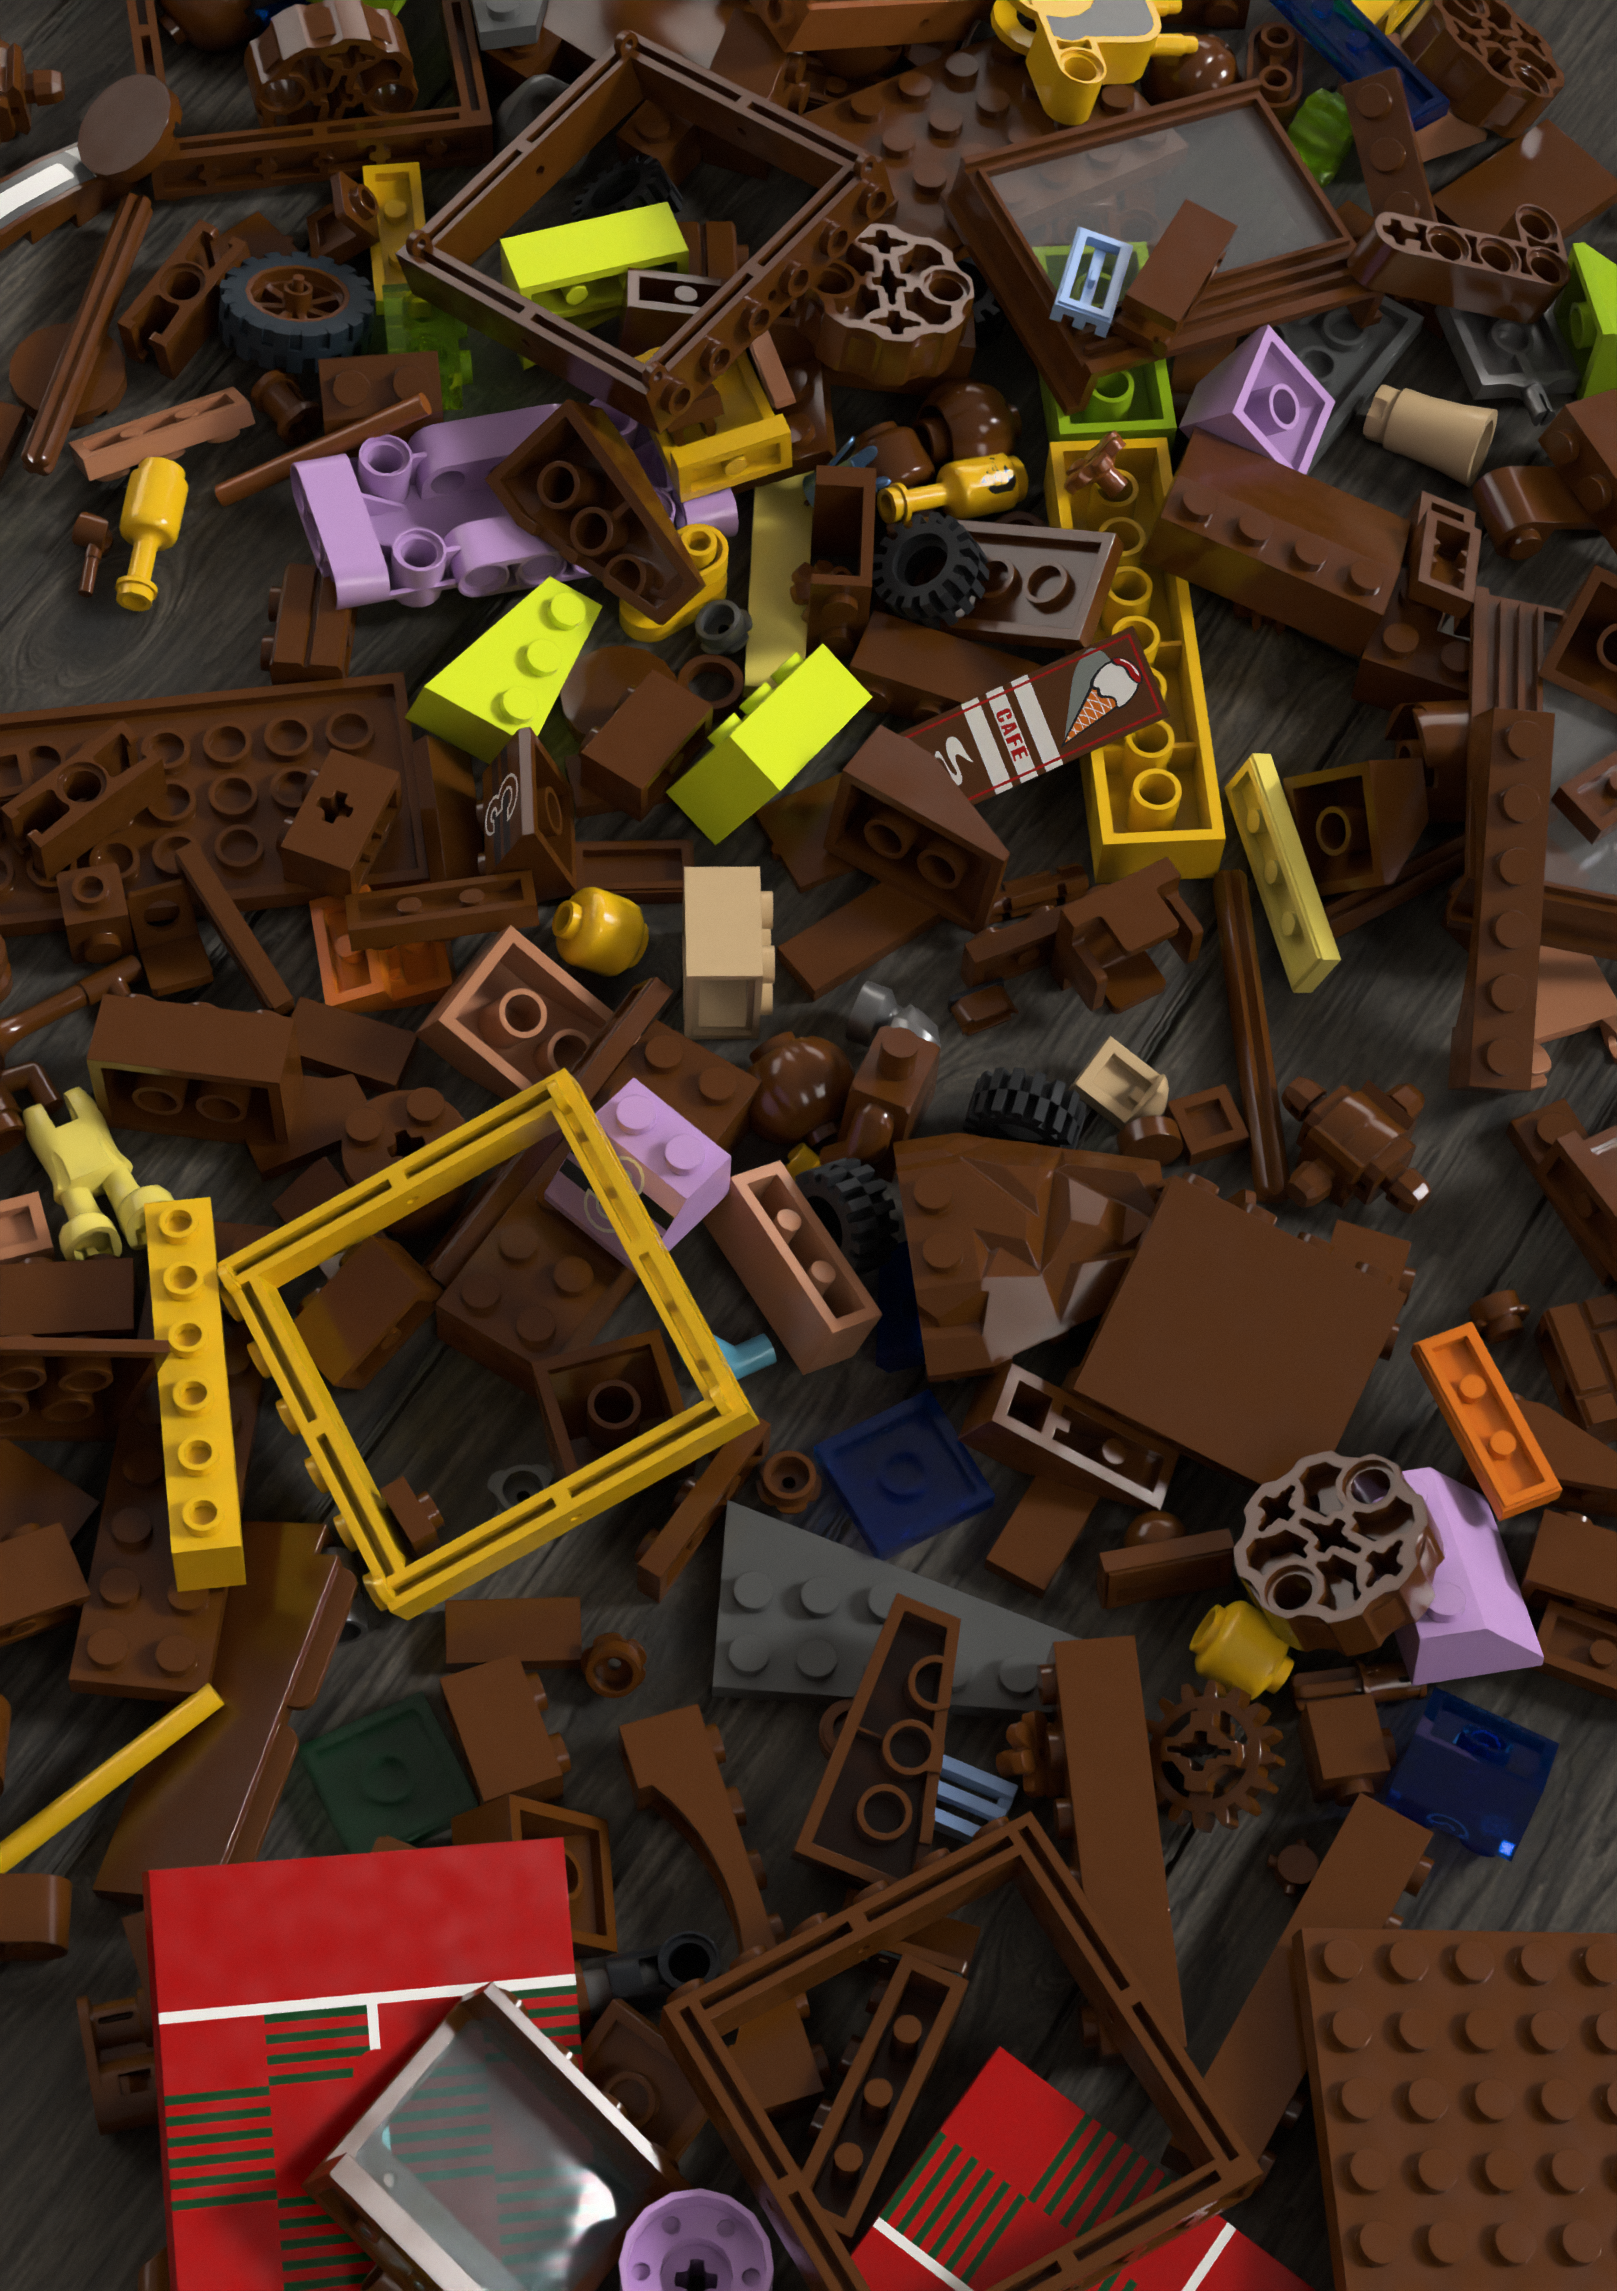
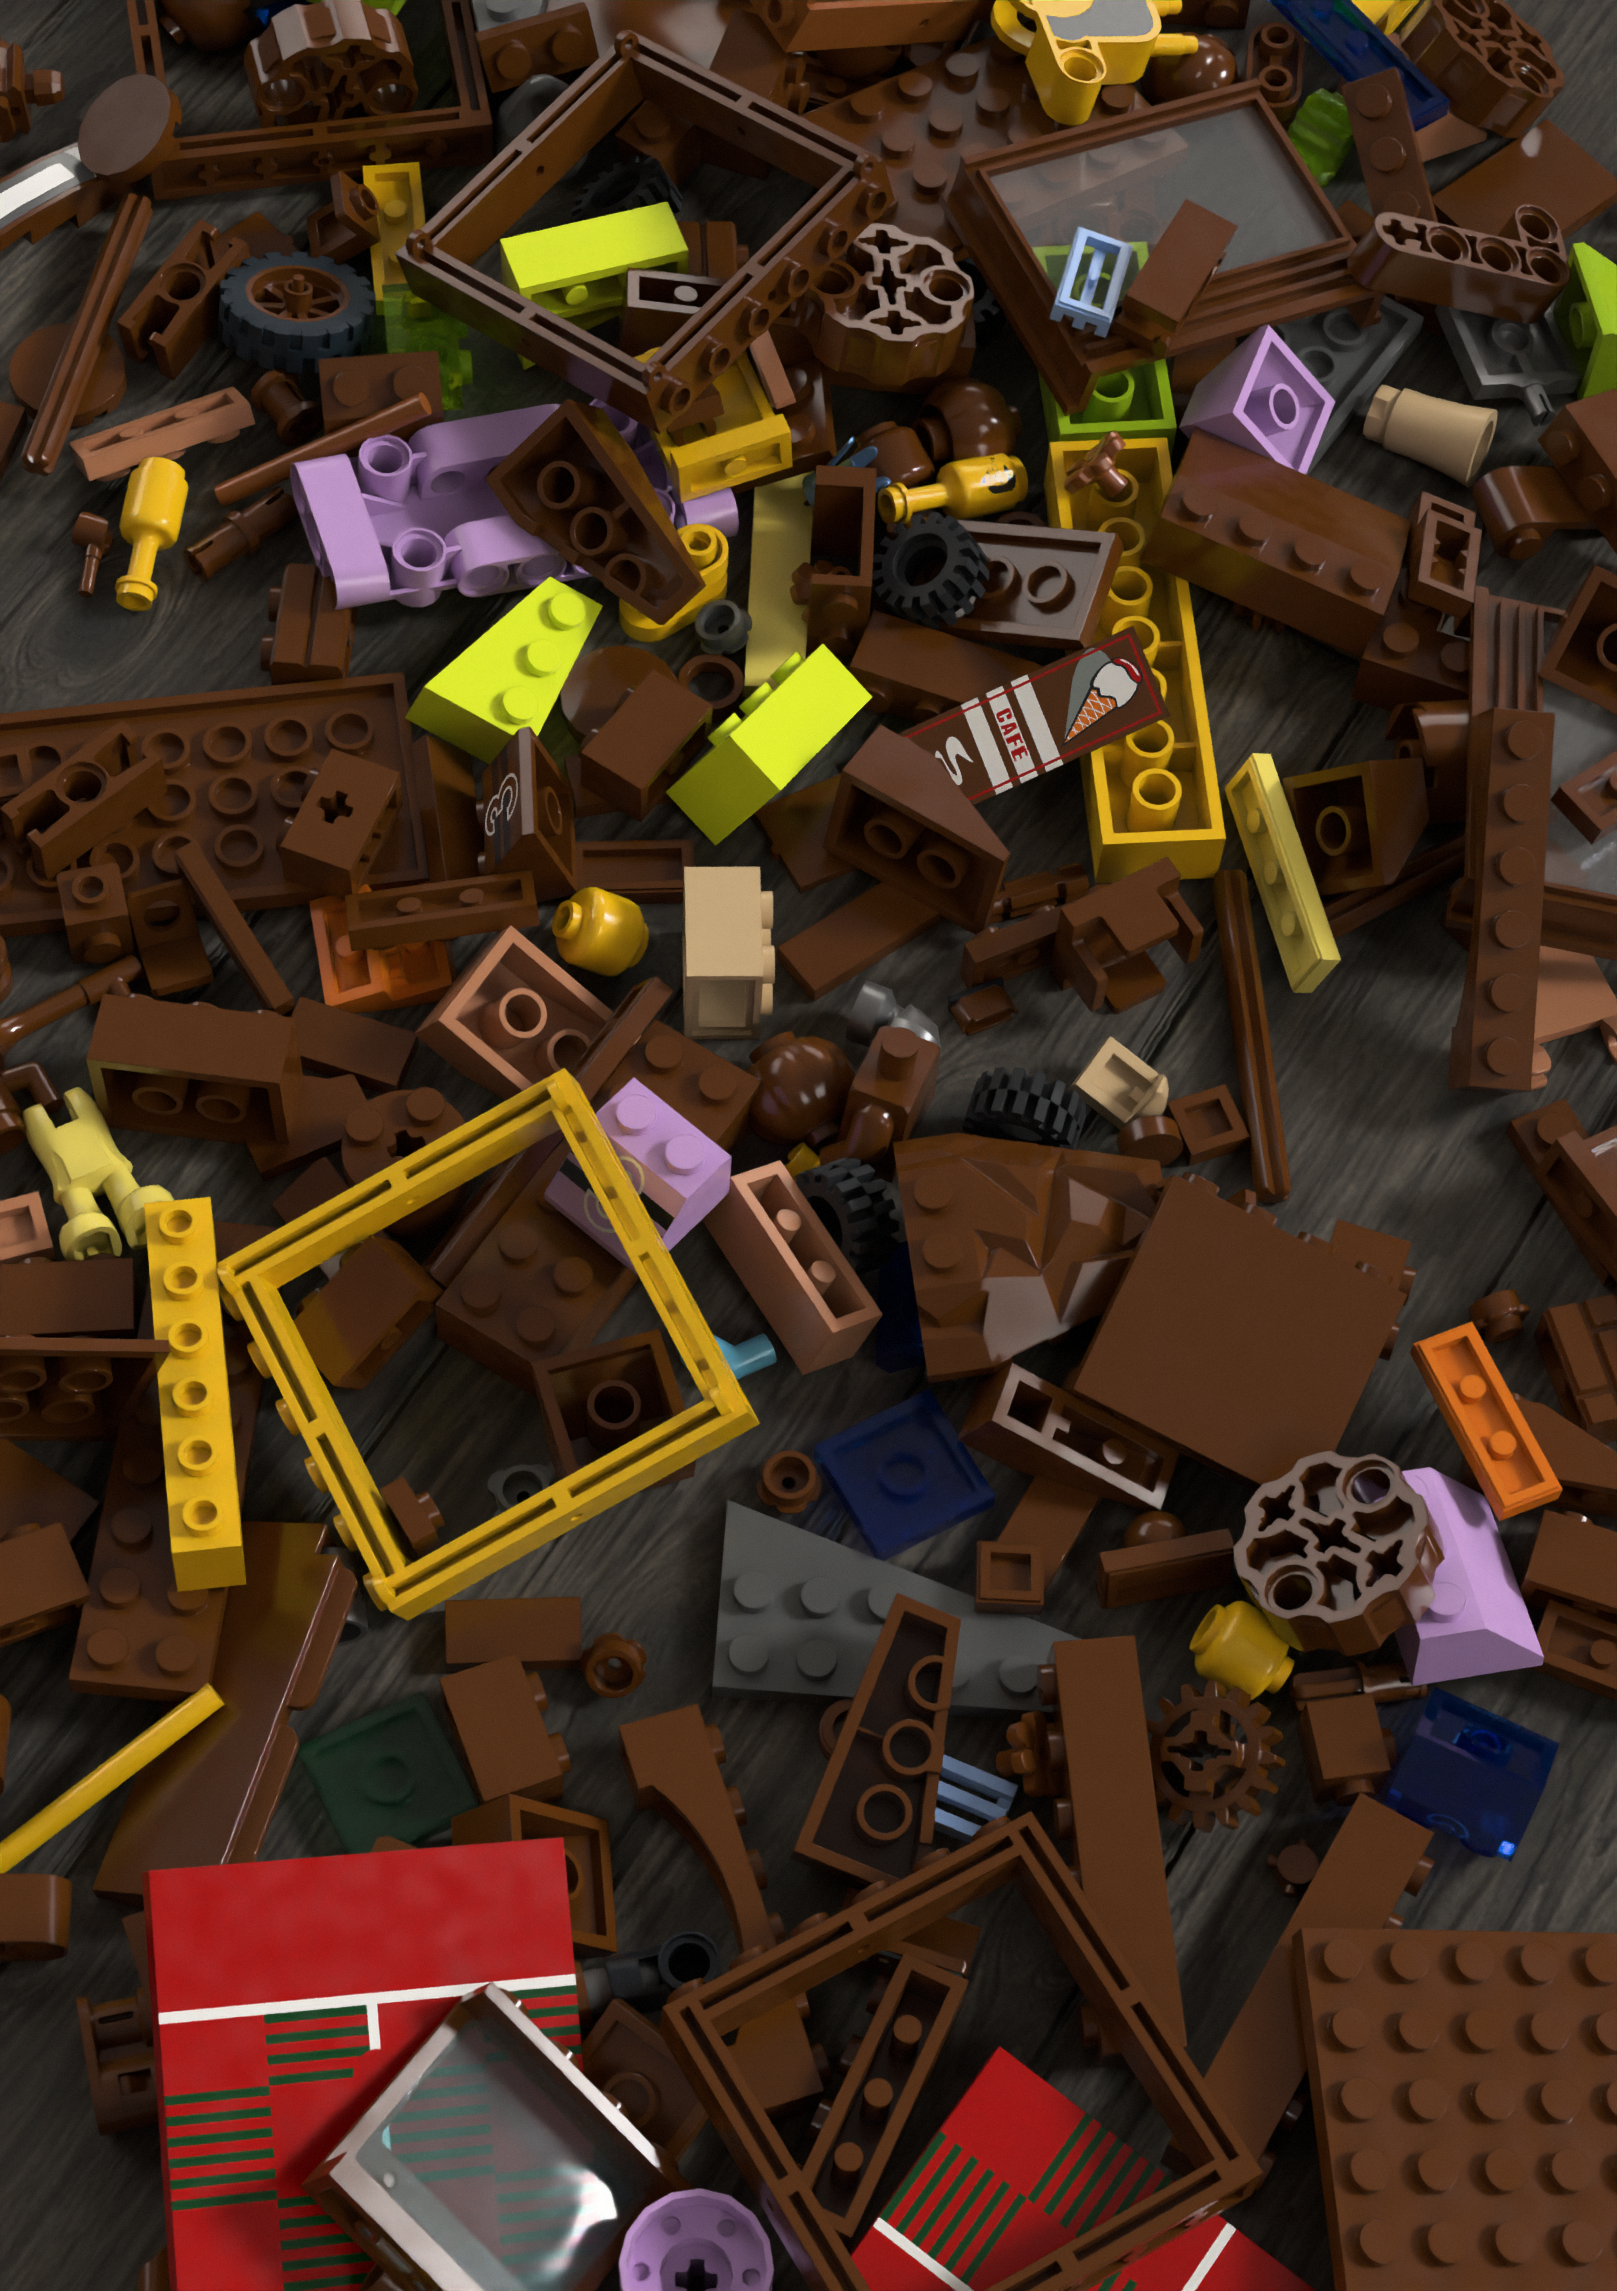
(241, 533): none -> reddish brown pin
(537, 46): none -> reddish brown plate
(698, 1510): reddish brown plate -> none
(1009, 1577): none -> reddish brown tile
(1355, 1145): reddish brown piece -> none

